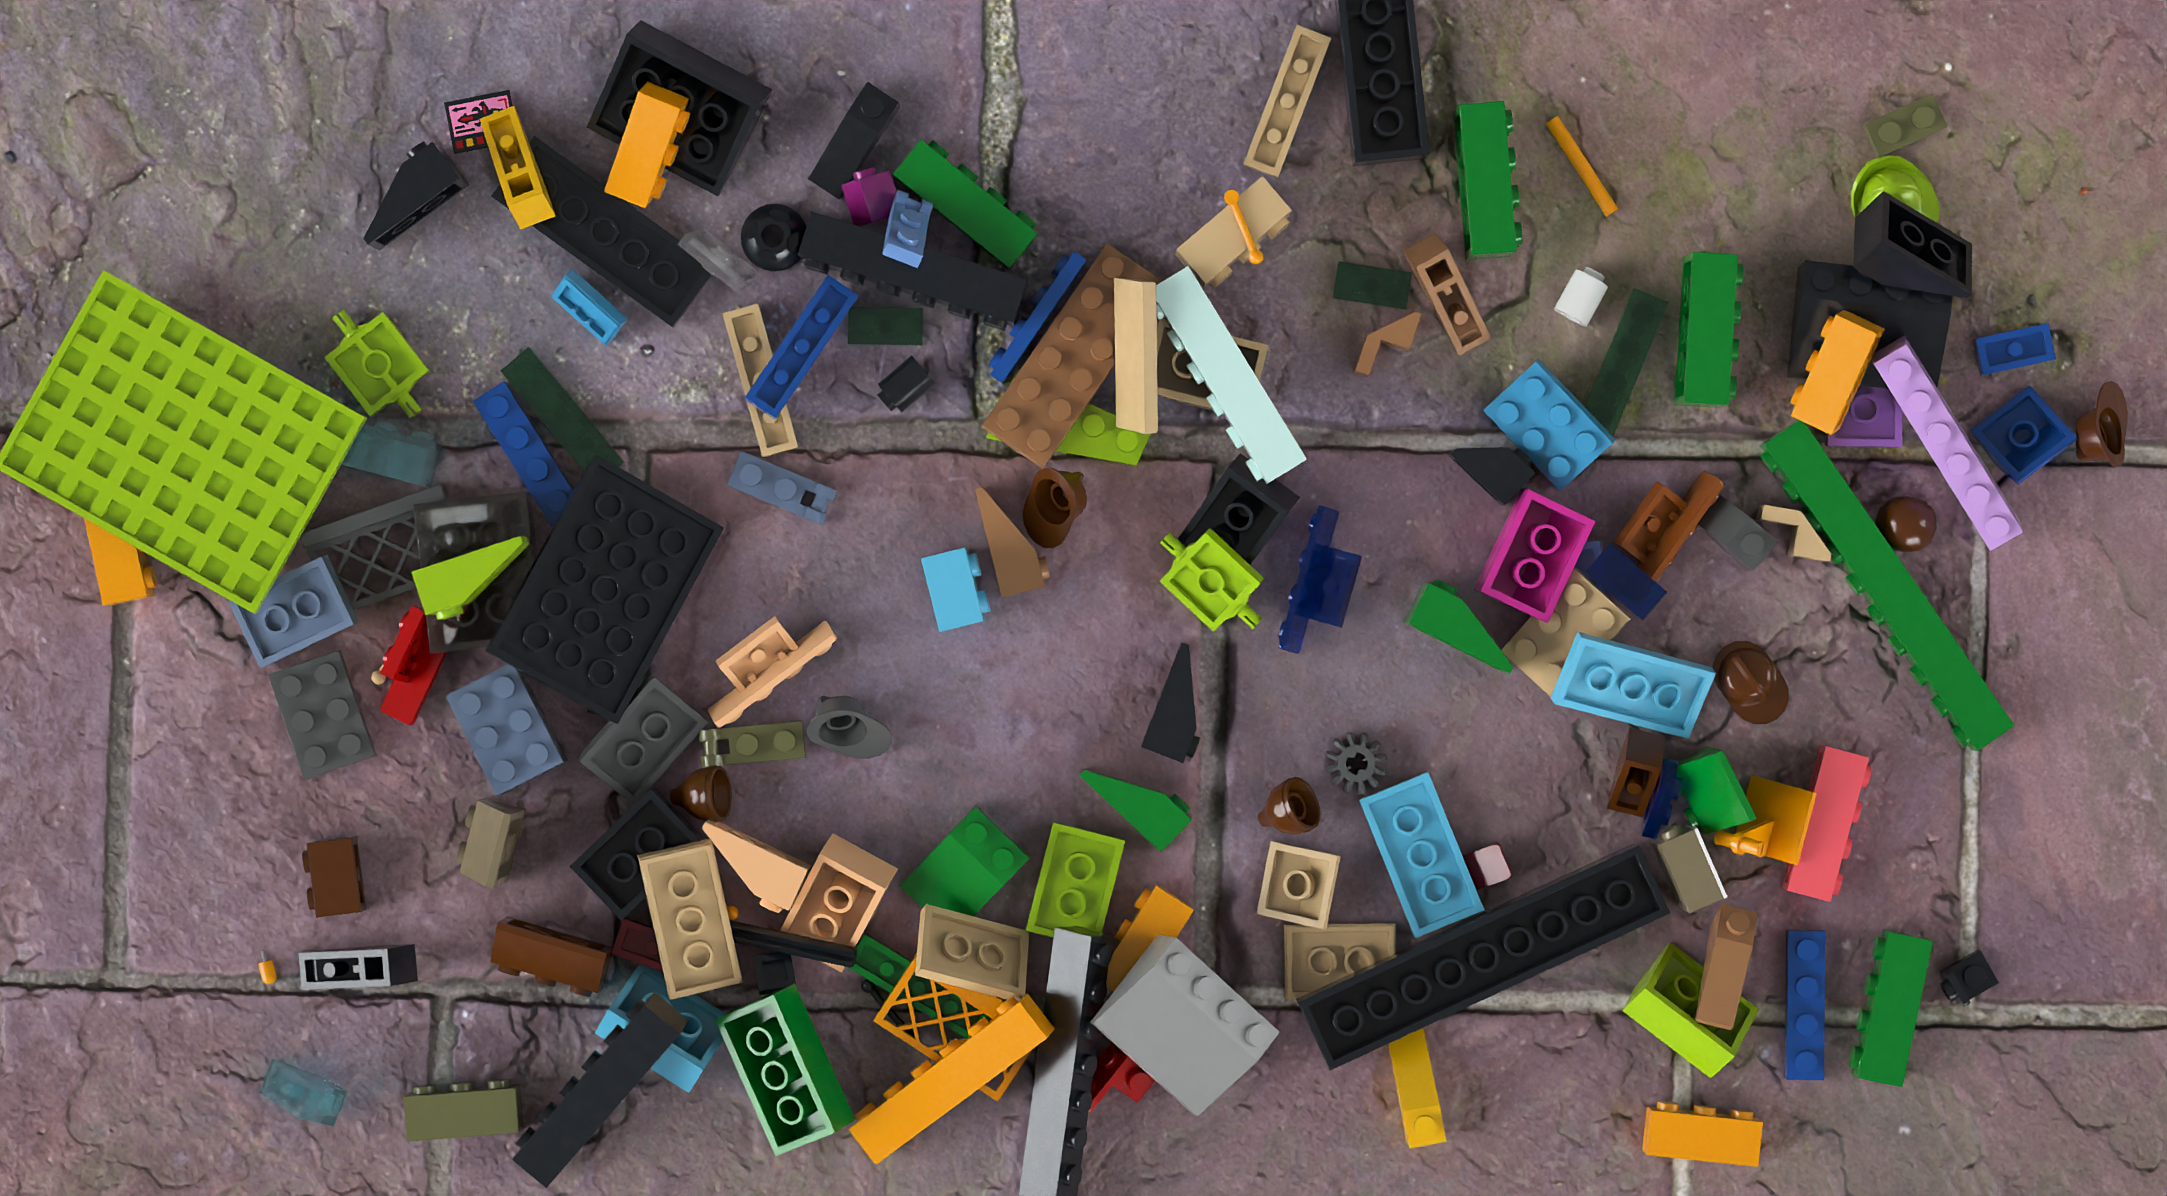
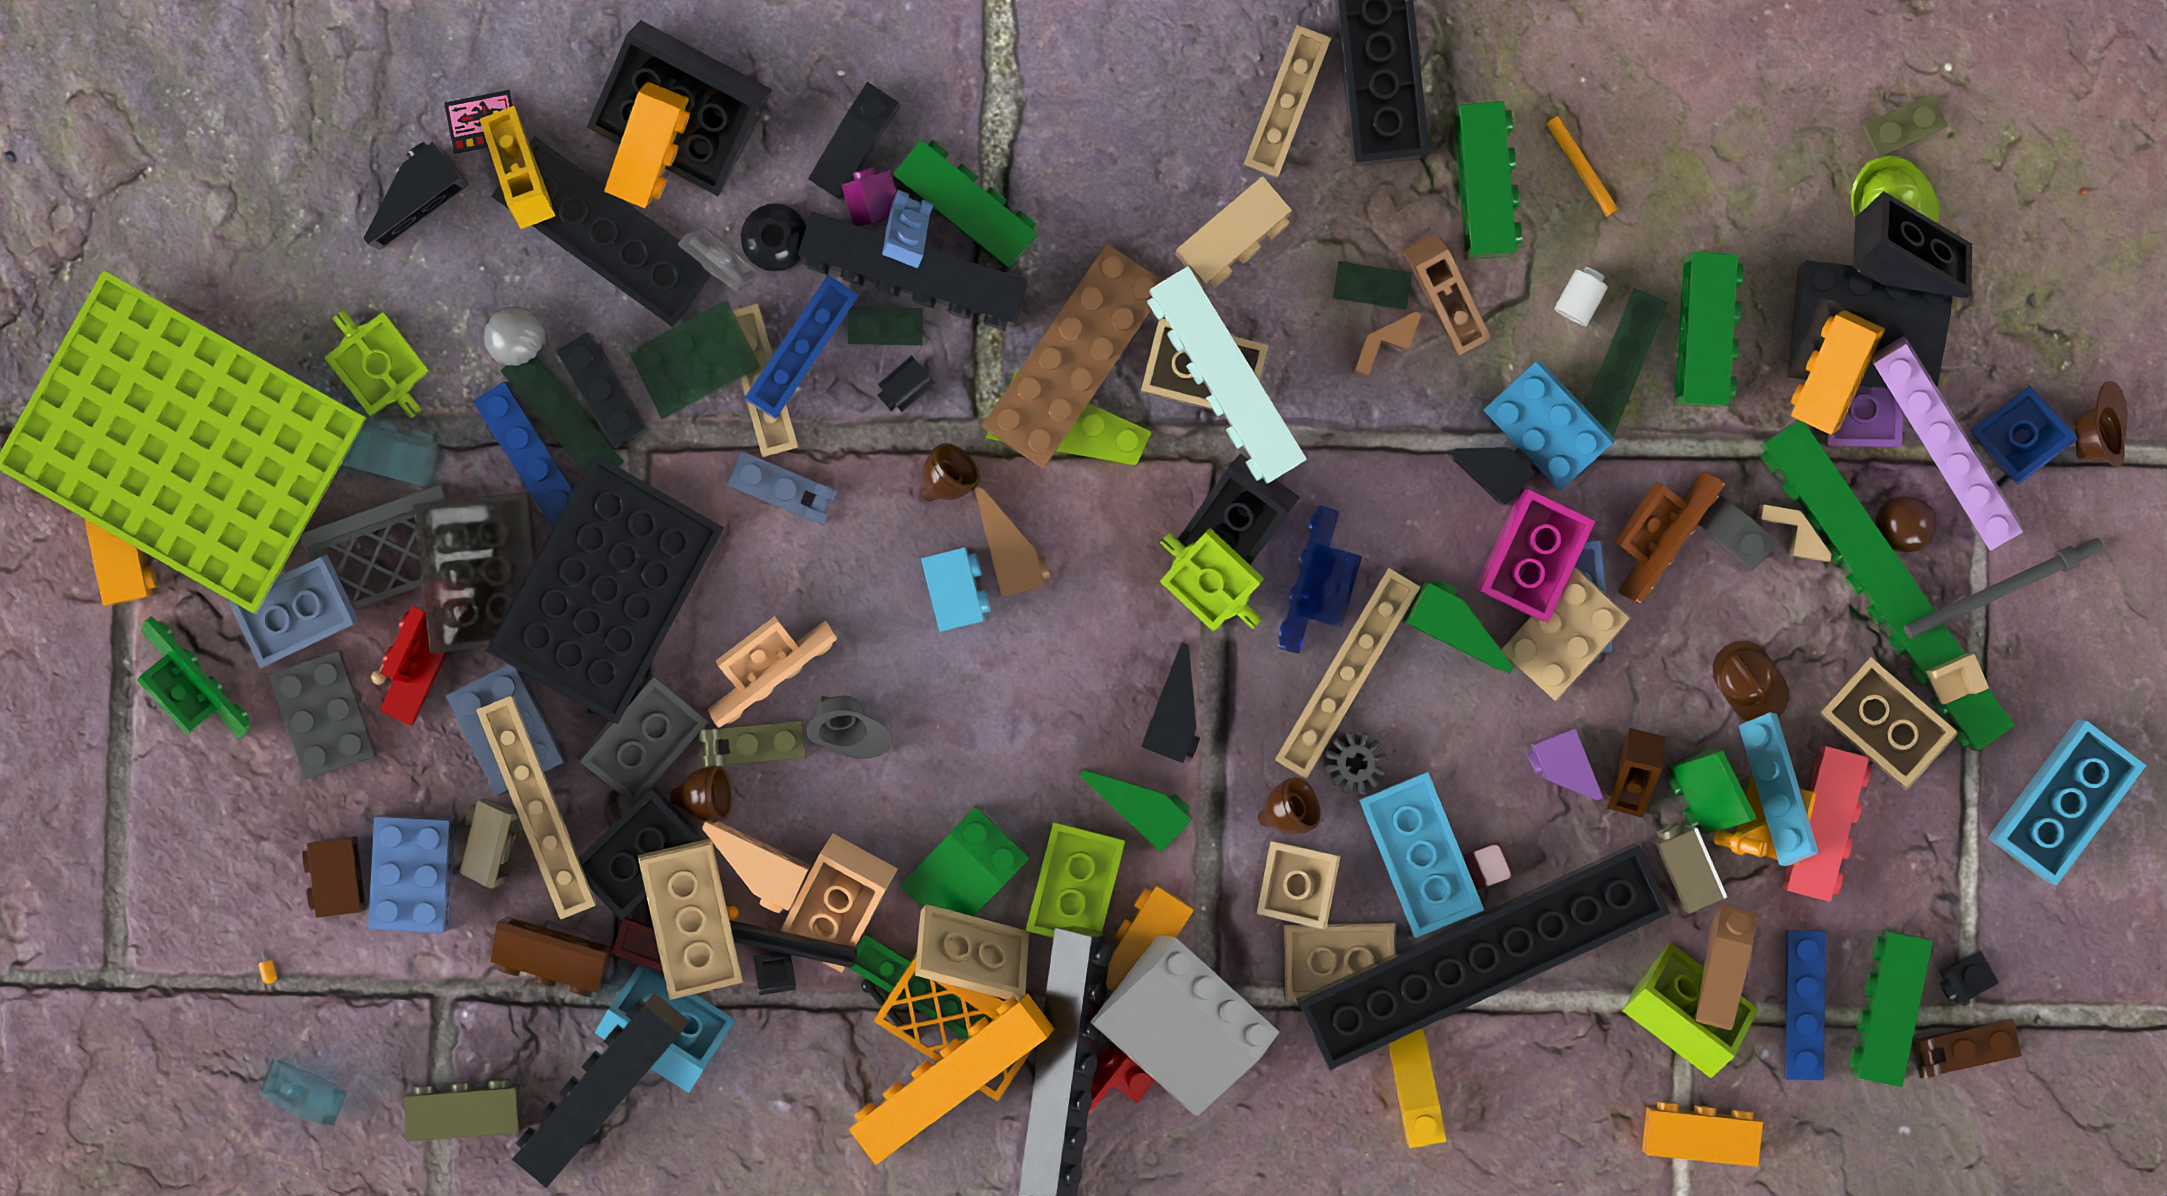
(184, 688): none -> green bracket
(358, 967): black slope -> none
(411, 873): none -> medium blue brick
(462, 579): lime slope -> none
(514, 336): none -> light grey hair
(536, 807): none -> tan plate
(589, 307): dark azure plate -> none
(602, 390): none -> black brick
(694, 359): none -> clear green plate
(785, 1070): green brick -> none
(948, 473): none -> reddish brown helmet
(1045, 303): blue plate -> none
(1053, 505): reddish brown piece -> none
(1136, 355): tan tile -> none
(1231, 198): light orange hinge -> none
(1347, 673): none -> tan plate
(1565, 763): none -> medium lavender slope
(1626, 582): clear blue plate -> none
(1632, 685): medium azure plate -> none
(1659, 807): clear blue plate -> none
(1778, 789): none -> medium azure plate
(1888, 723): none -> tan brick
(1957, 678): none -> tan panel
(1967, 1048): none -> reddish brown plate
(2014, 349): blue plate -> none
(2064, 560): none -> dark grey bar
(2067, 801): none -> medium azure brick

